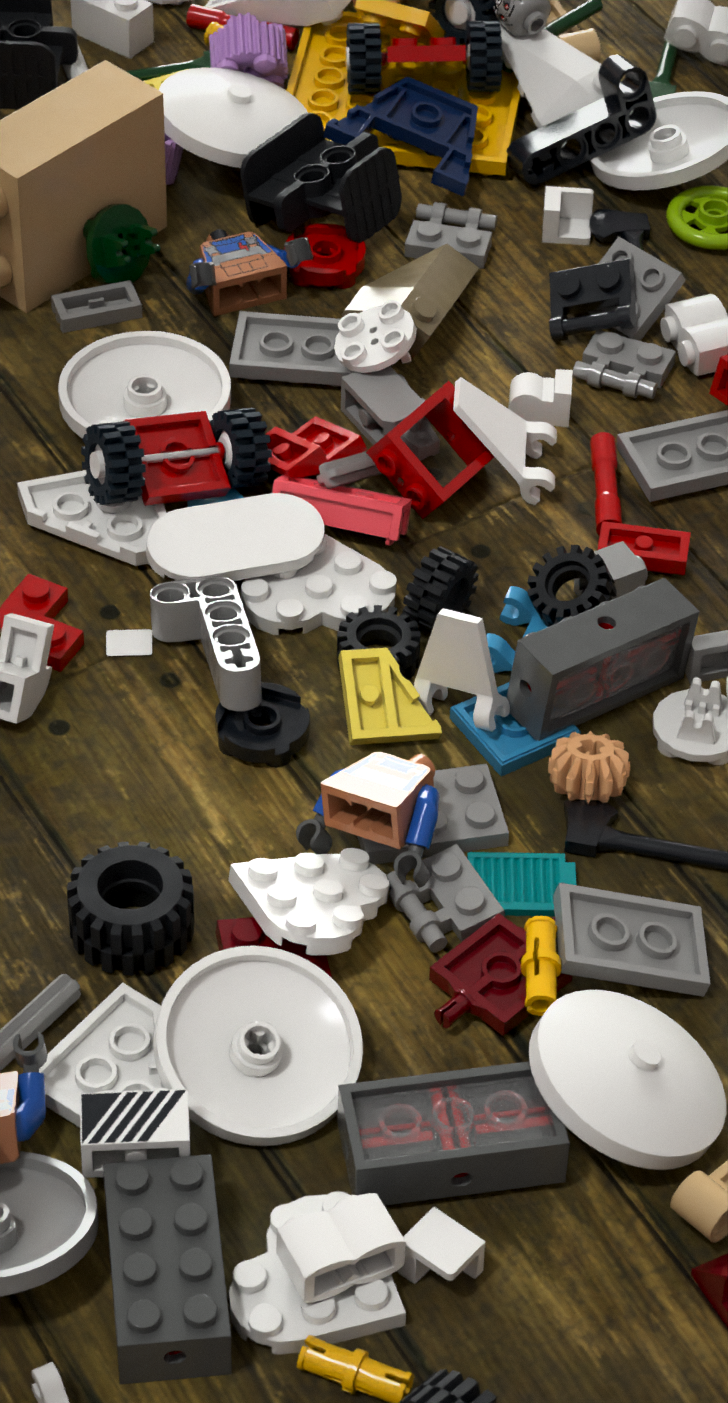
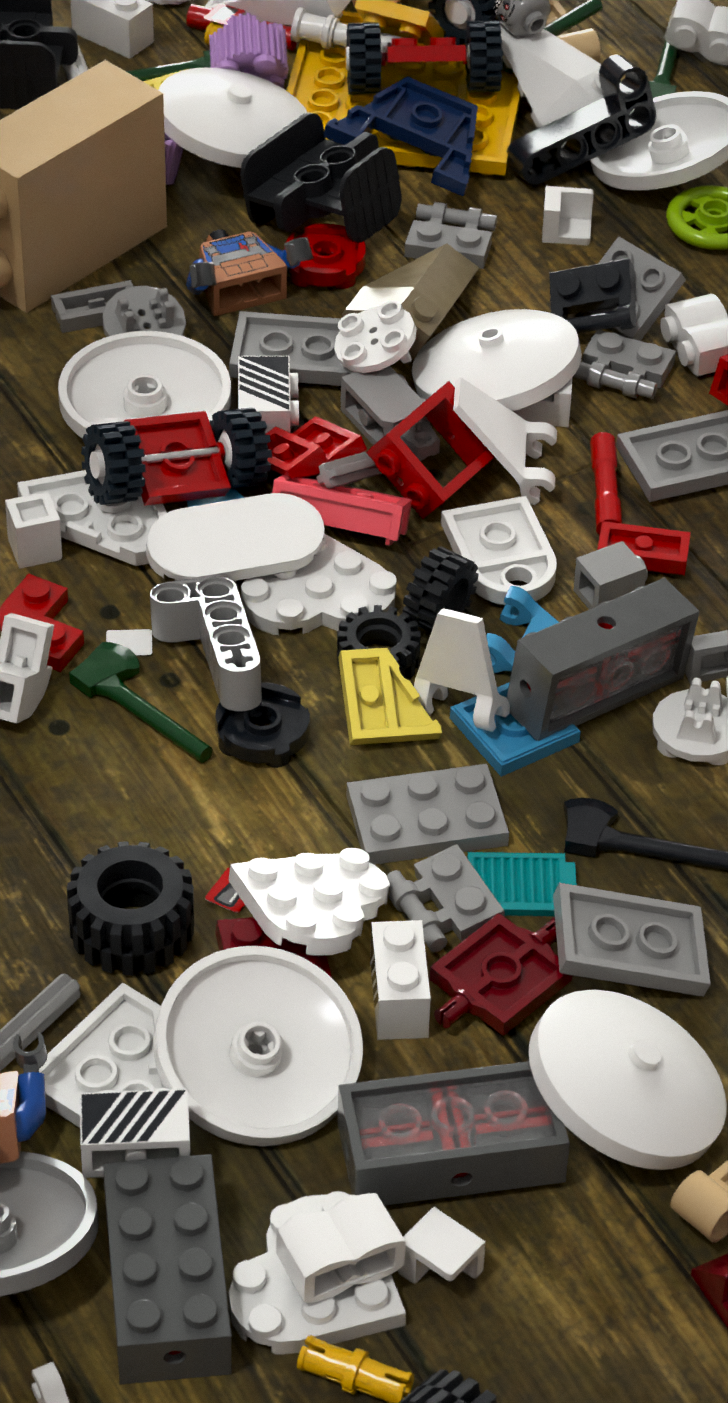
(33, 529): none -> white panel
(104, 675): none -> dark green piece
(119, 244): dark green plate -> none
(159, 310): none -> light grey plate
(222, 13): none -> sticker
(224, 894): none -> sticker
(268, 387): none -> brick
(324, 30): none -> white pin
(383, 802): torso -> none
(400, 980): none -> white brick
(504, 353): none -> white dish
(505, 546): none -> white plate
(540, 964): yellow pin -> none
(563, 569): black tyre -> none
(589, 767): light nougat gear -> none
(610, 224): black piece -> none

